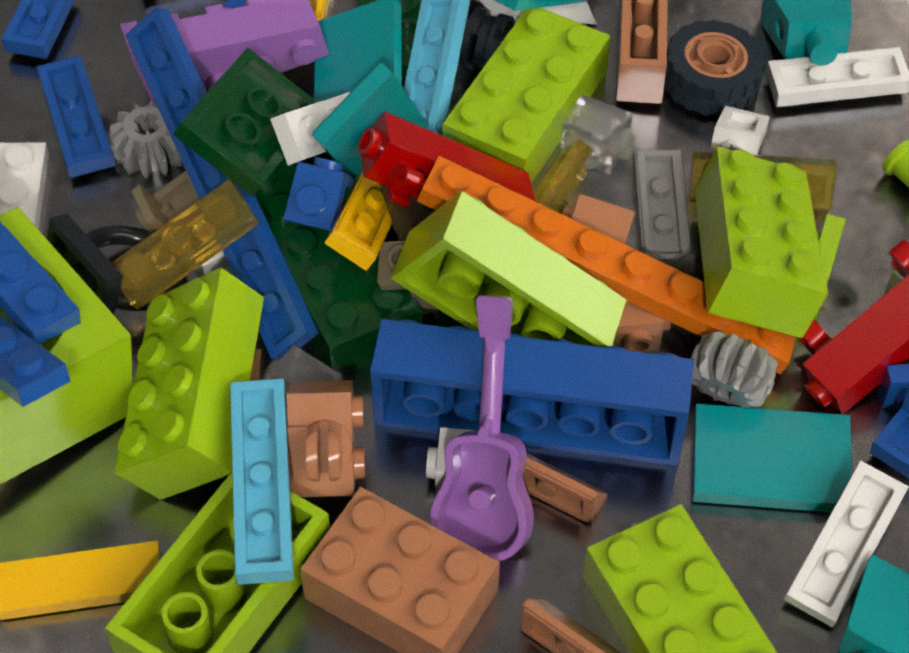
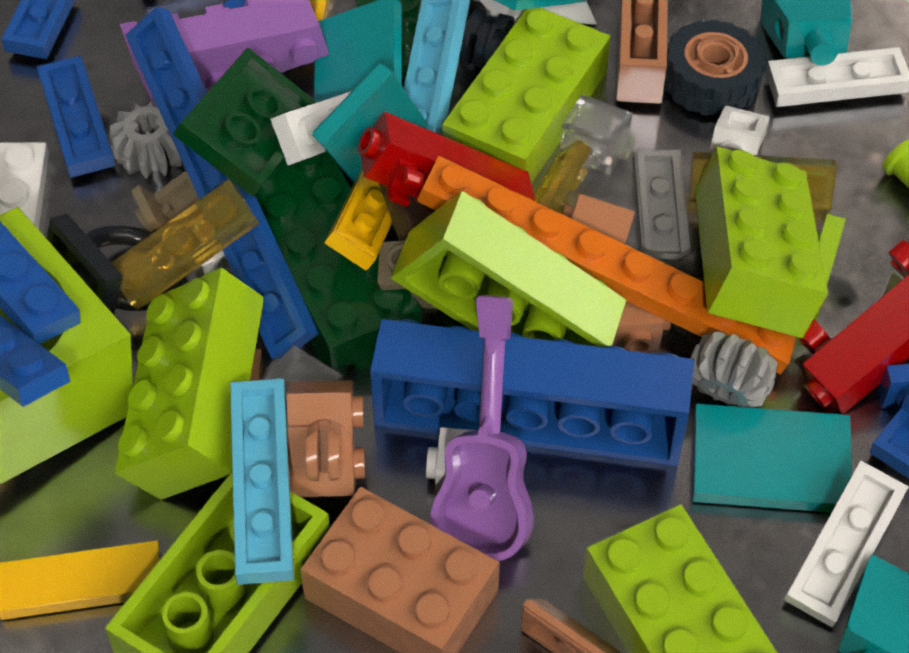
(317, 194): blue bracket -> none
(562, 490): nougat slope -> none

